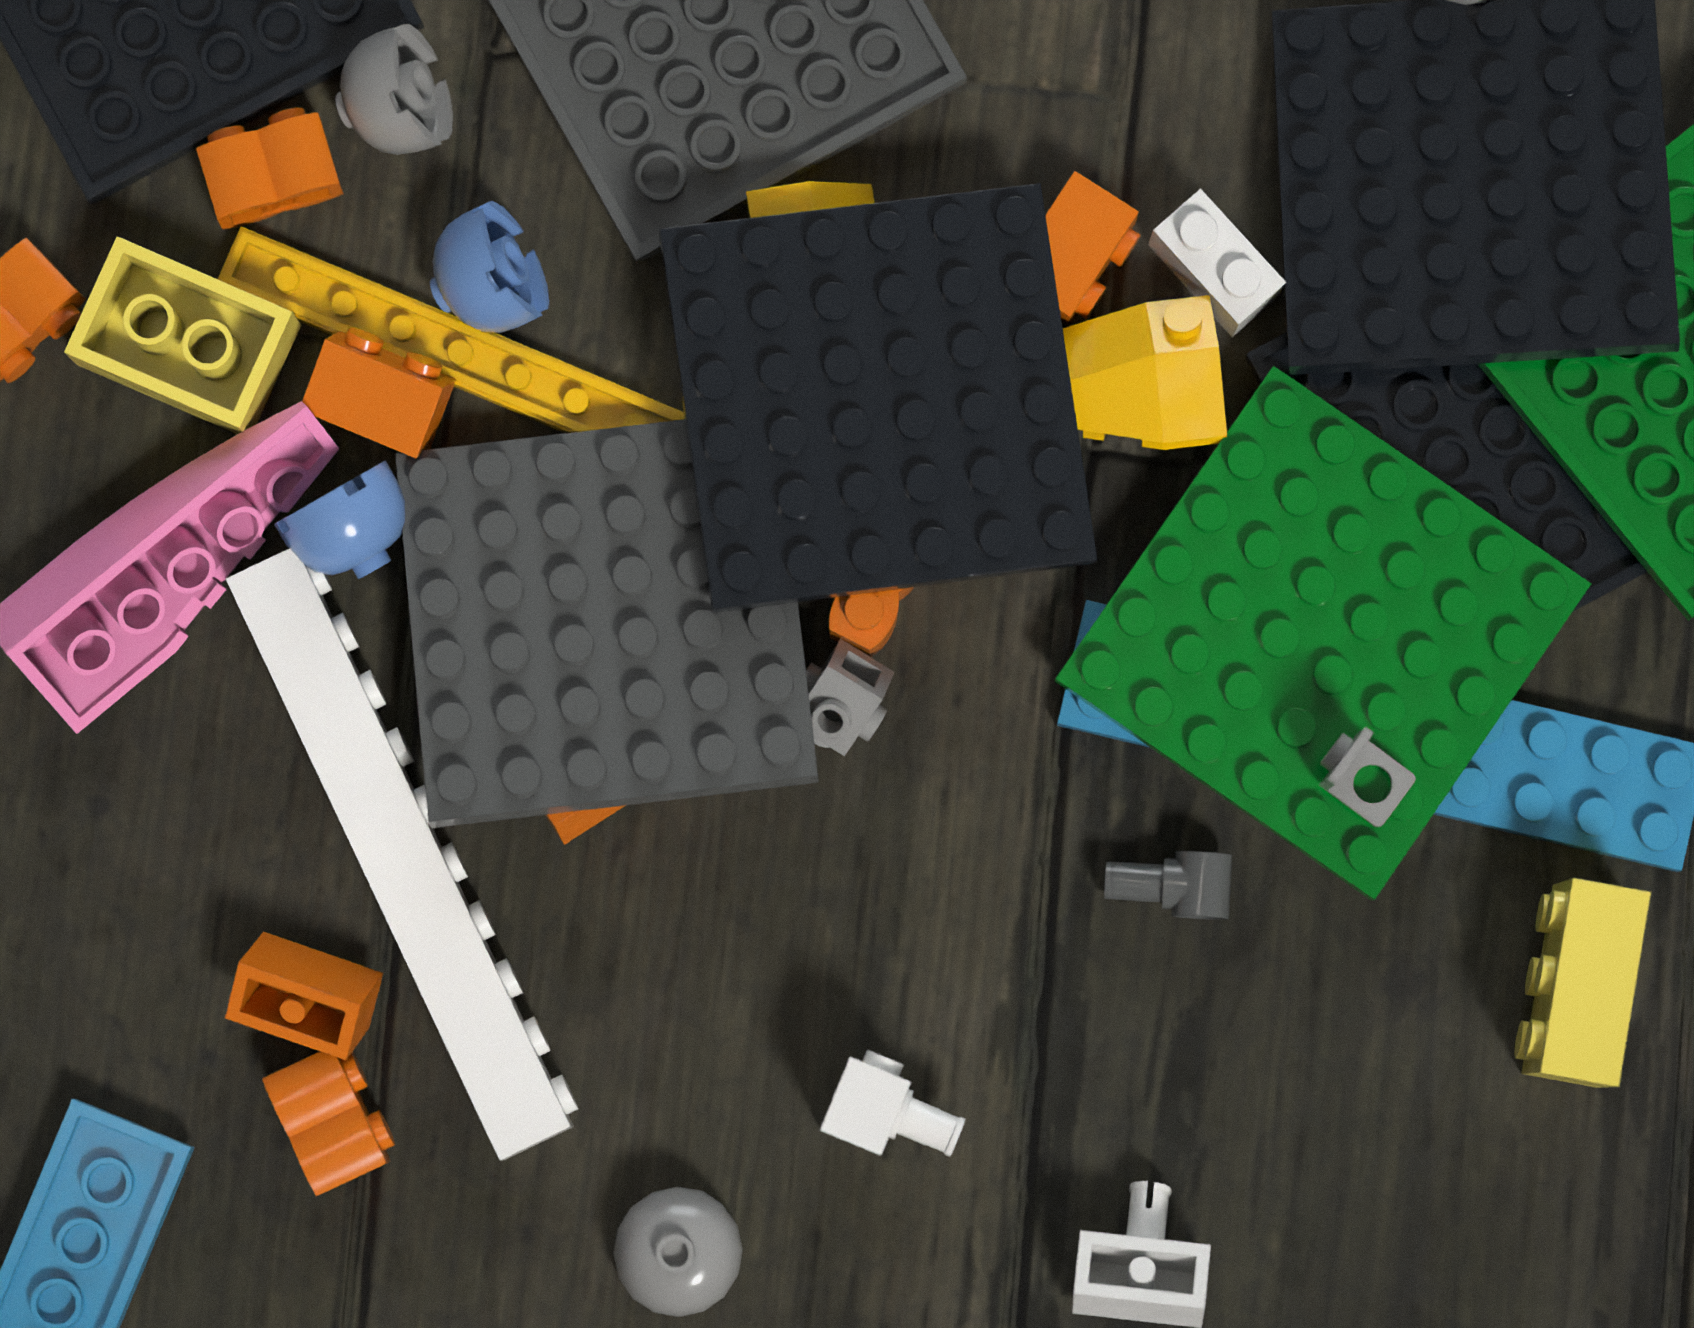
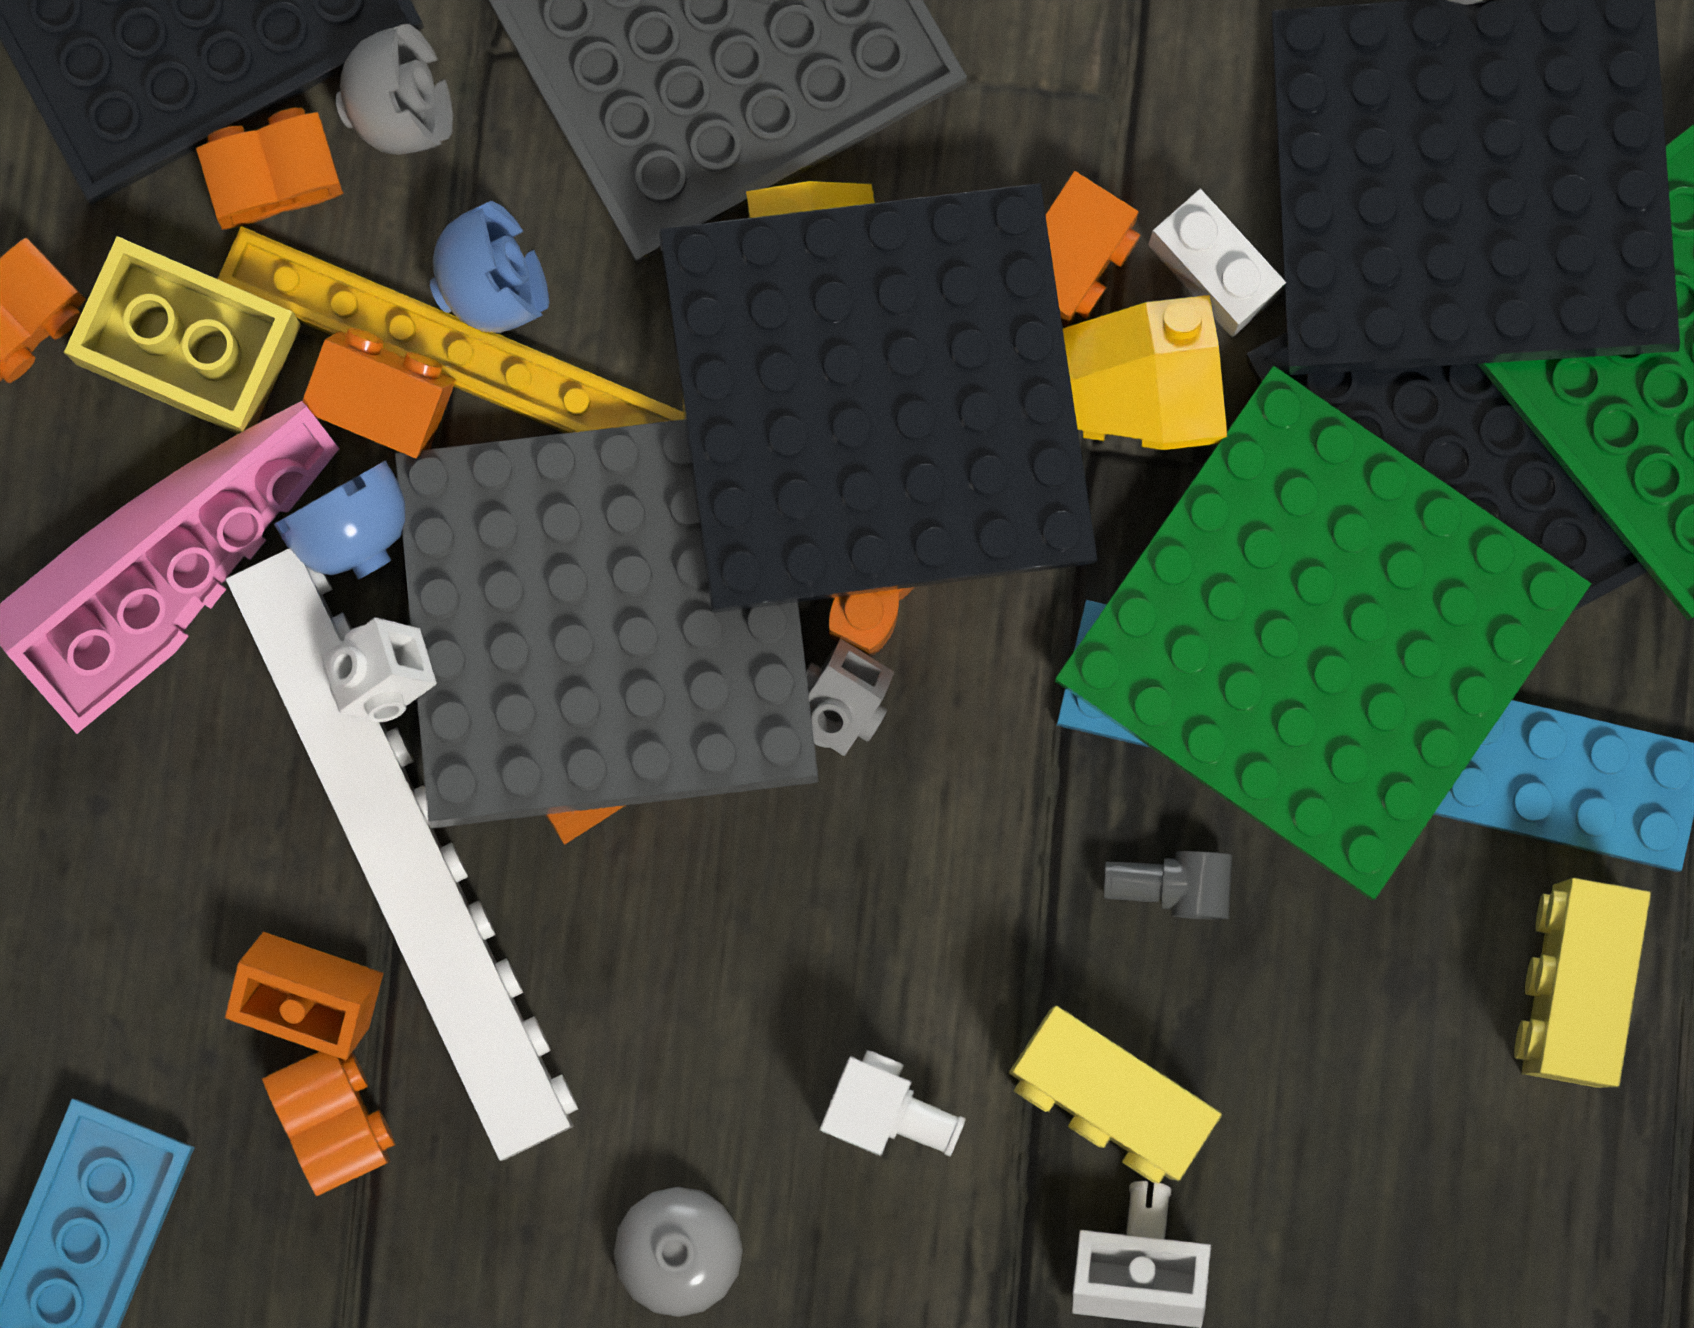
(379, 670): none -> white brick
(1113, 1097): none -> light yellow brick
(1346, 759): light grey bracket -> none

